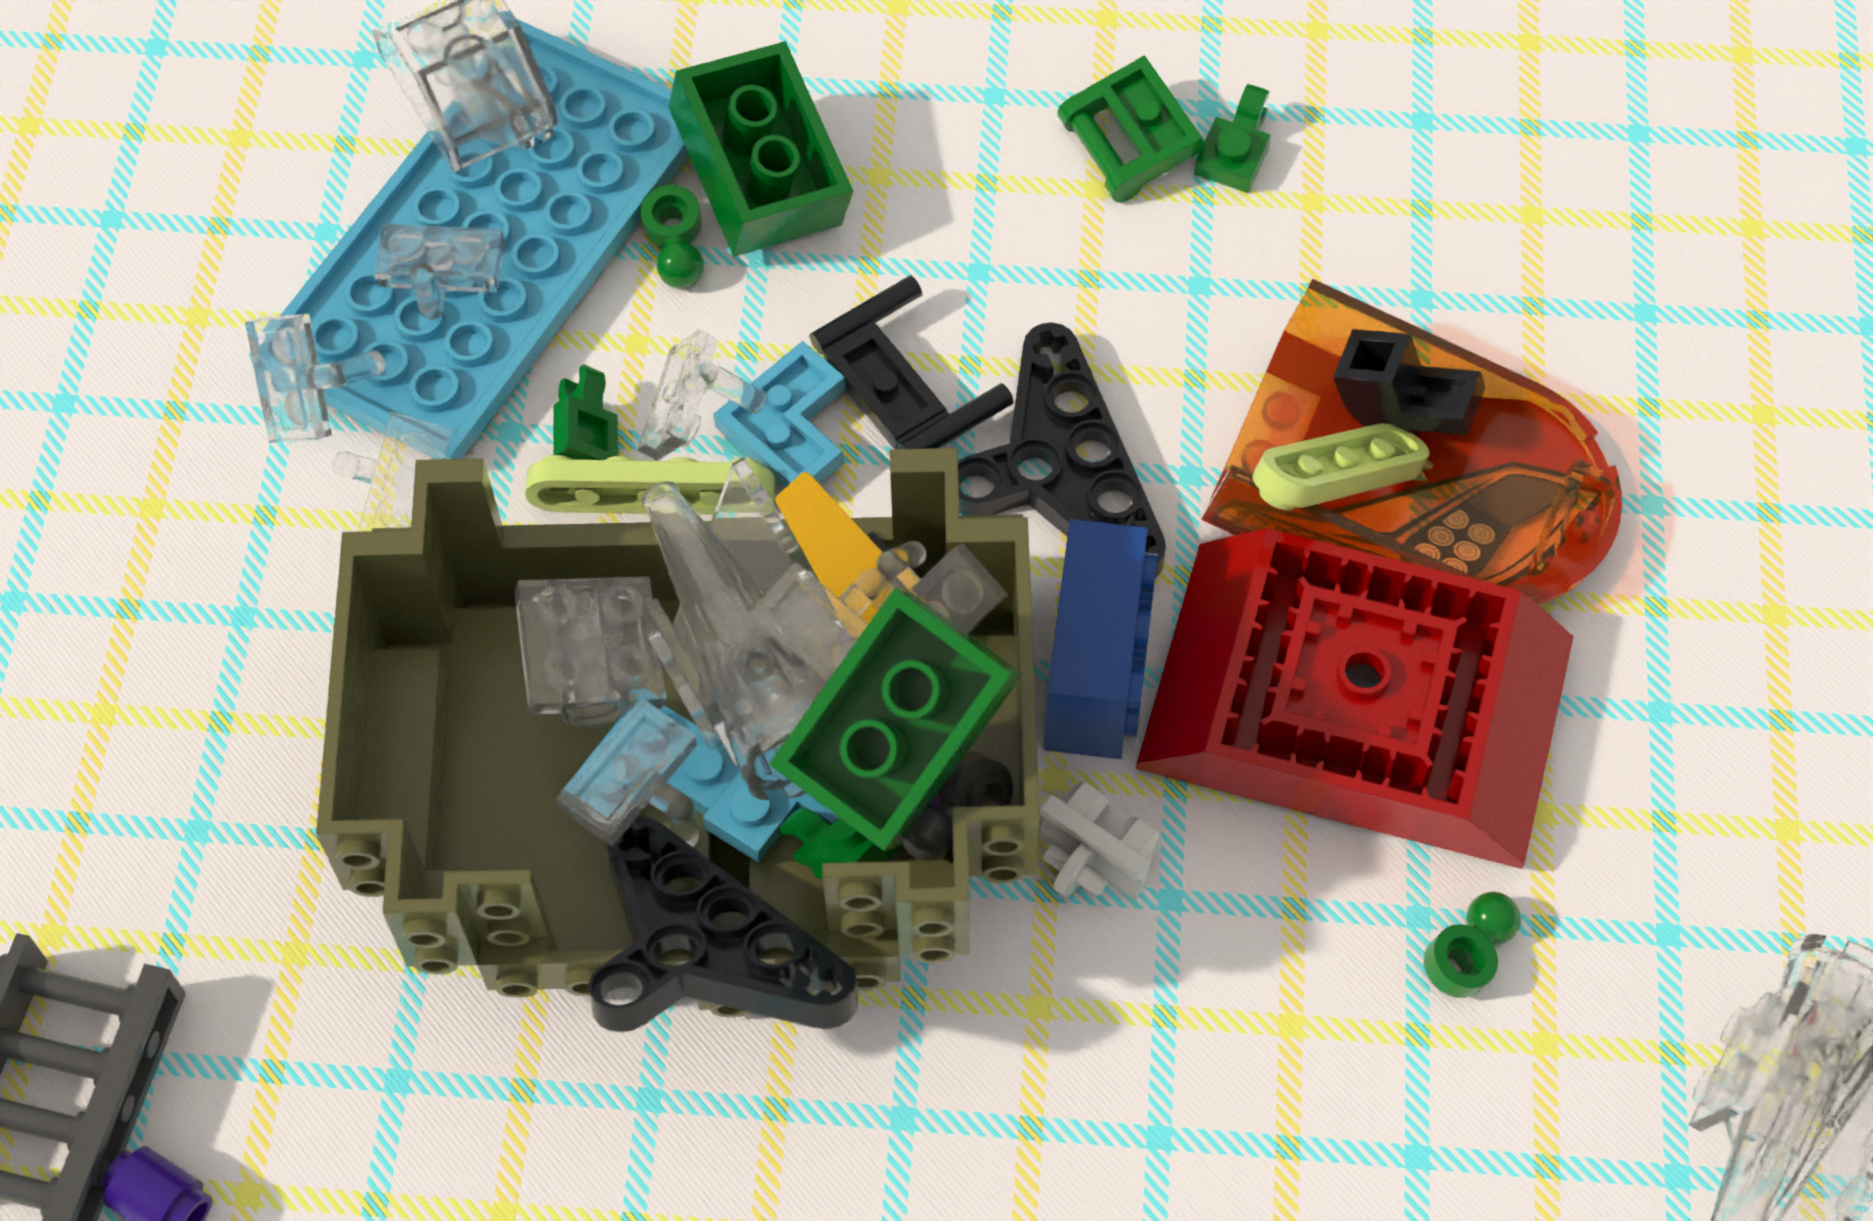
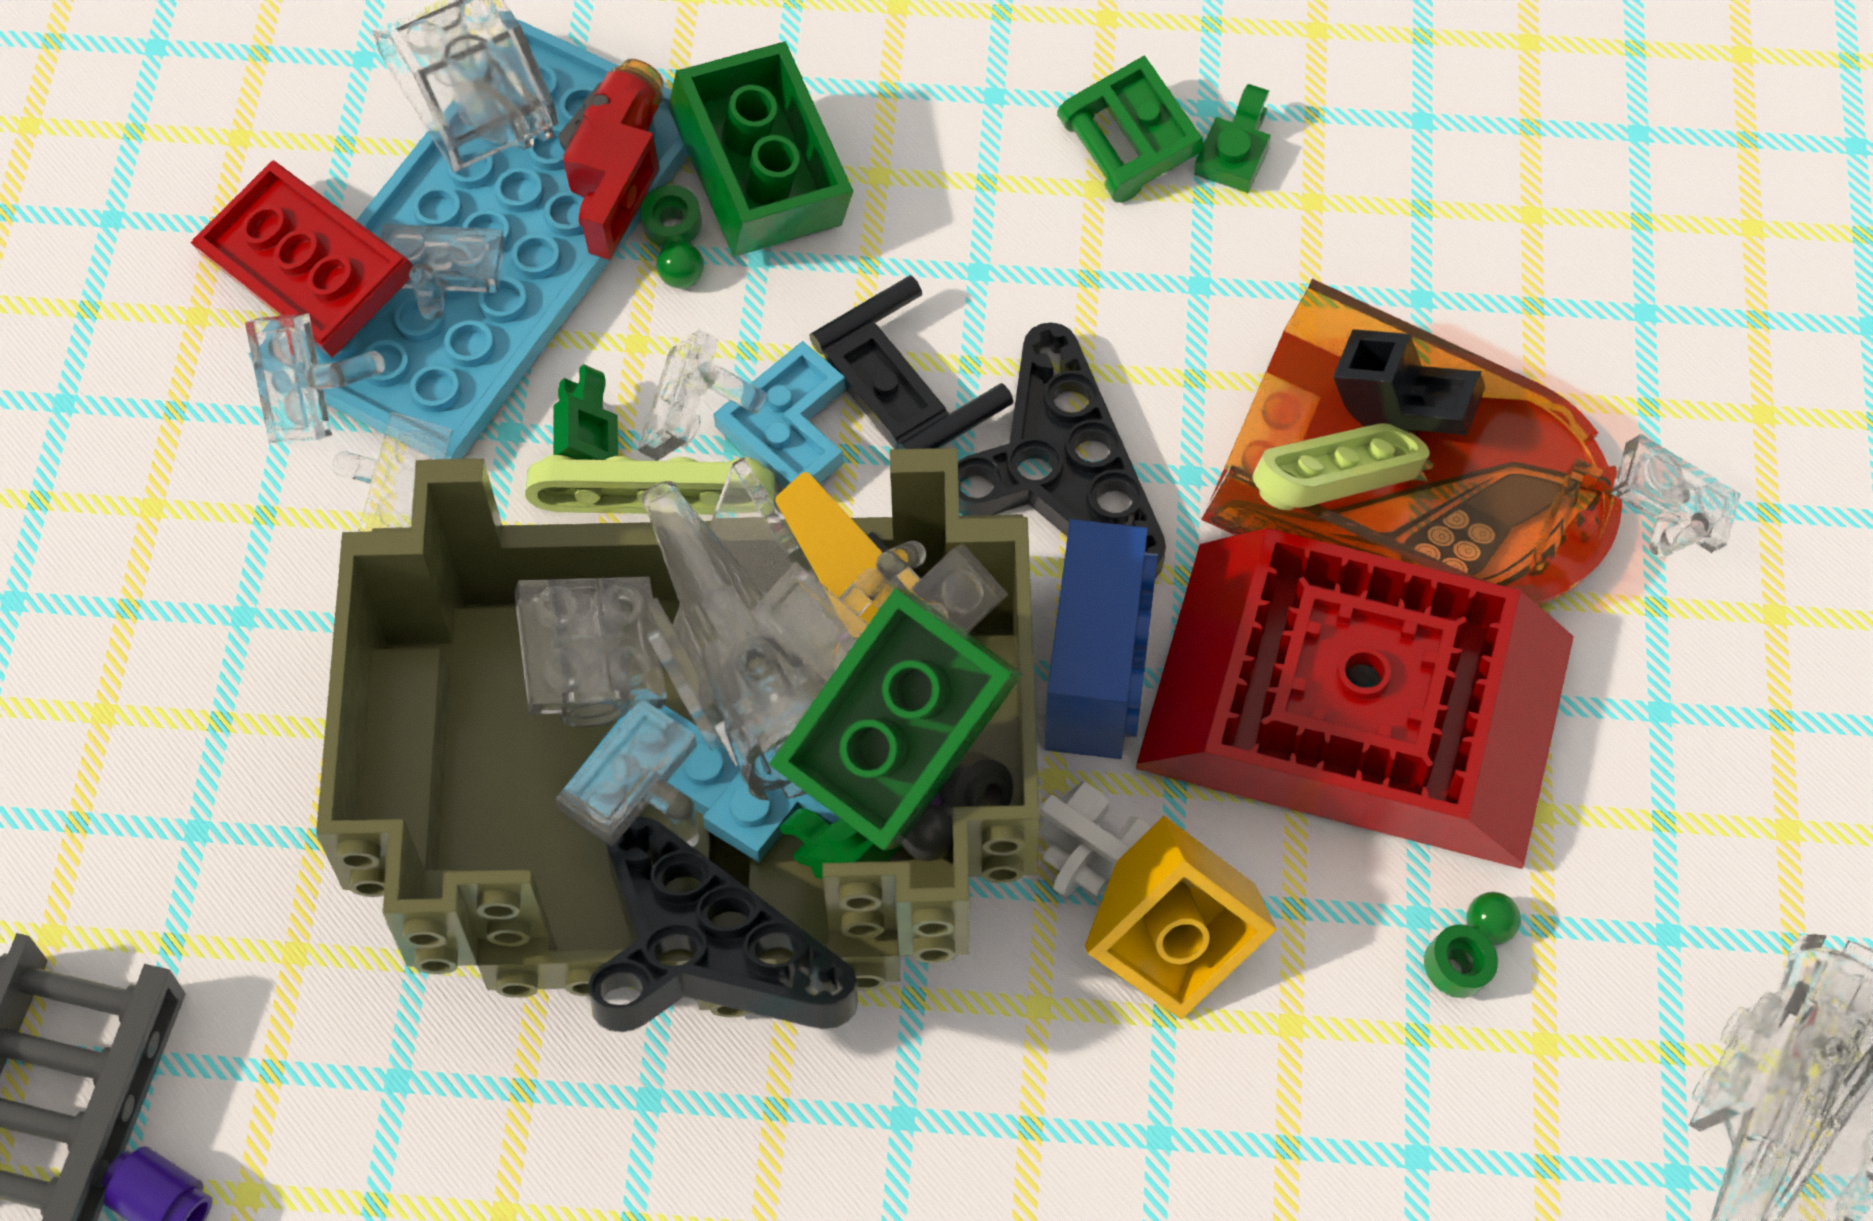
(303, 256): none -> red tile
(612, 153): none -> red plate
(1176, 919): none -> yellow slope
(1676, 494): none -> clear plate

